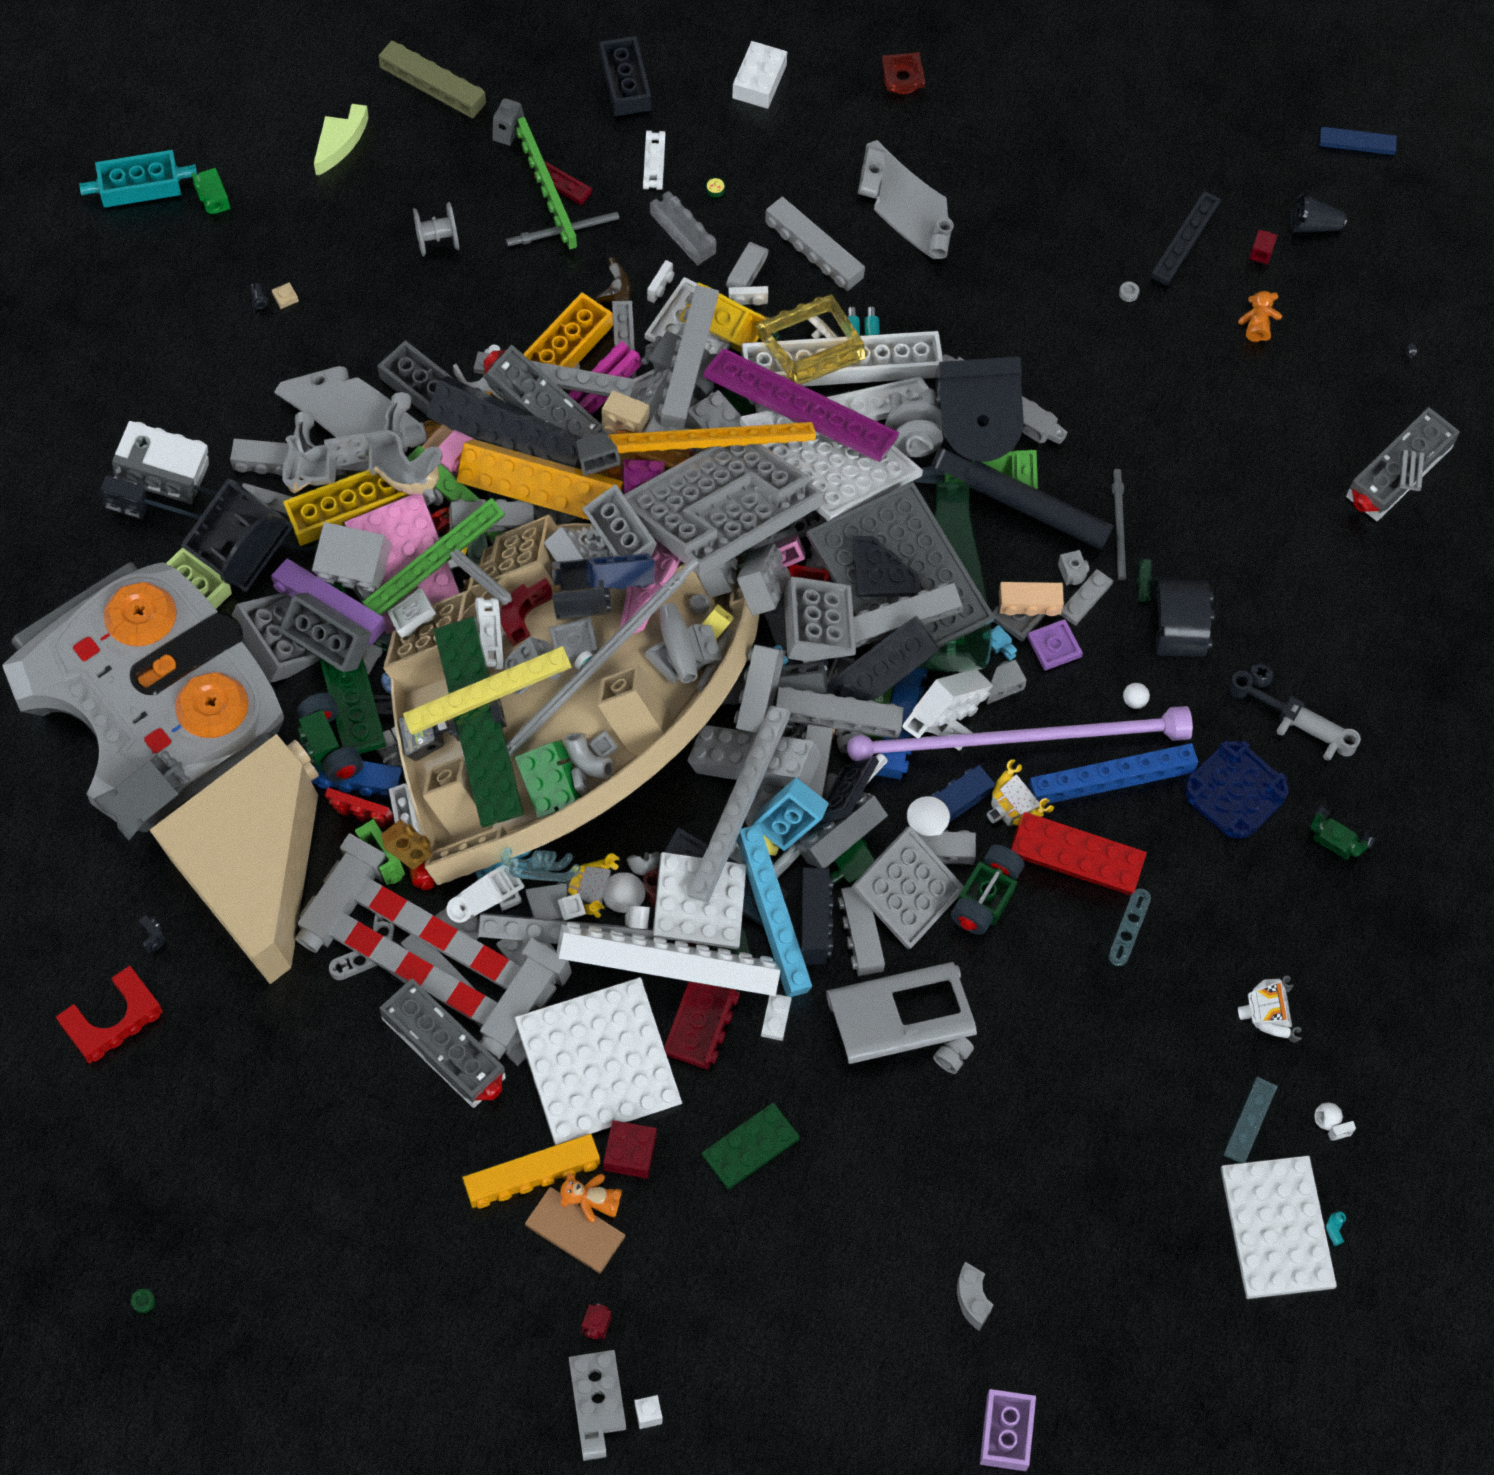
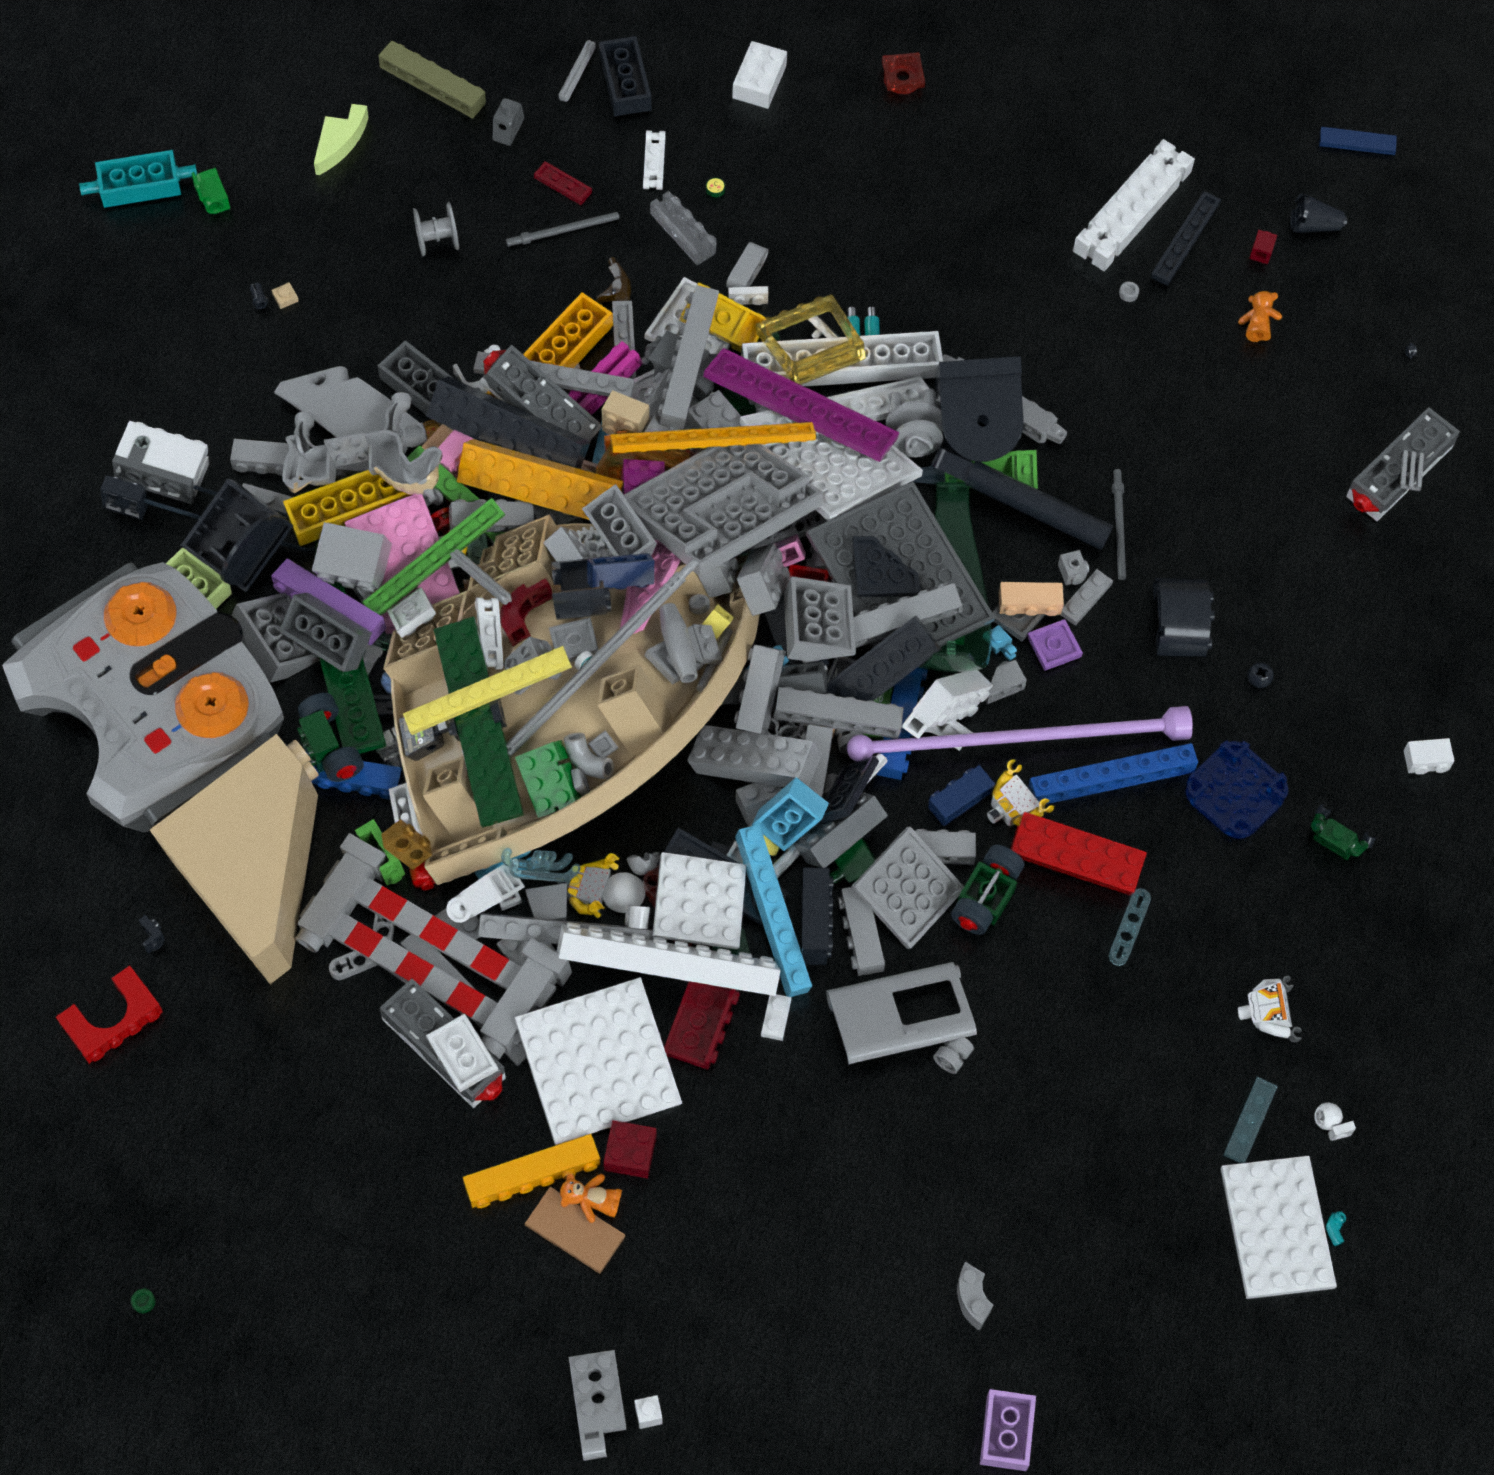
(144, 792): dark grey piece -> none
(363, 809): red plate -> none
(462, 1052): none -> white tile
(548, 188): bright green plate -> none
(571, 907): white plate -> none
(577, 70): none -> light grey axle
(596, 1321): dark red brick -> none
(597, 453): dark grey torso -> none
(658, 284): white plate -> none
(739, 804): light grey plate -> none
(750, 1146): dark green plate -> none
(814, 244): light grey brick -> none
(906, 201): light grey panel -> none
(928, 816): white dish -> none
(1133, 205): none -> white brick
(1136, 695): white piece -> none
(1145, 580): clear green pin -> none
(1295, 714): light grey piece -> none
(1428, 756): none -> white brick

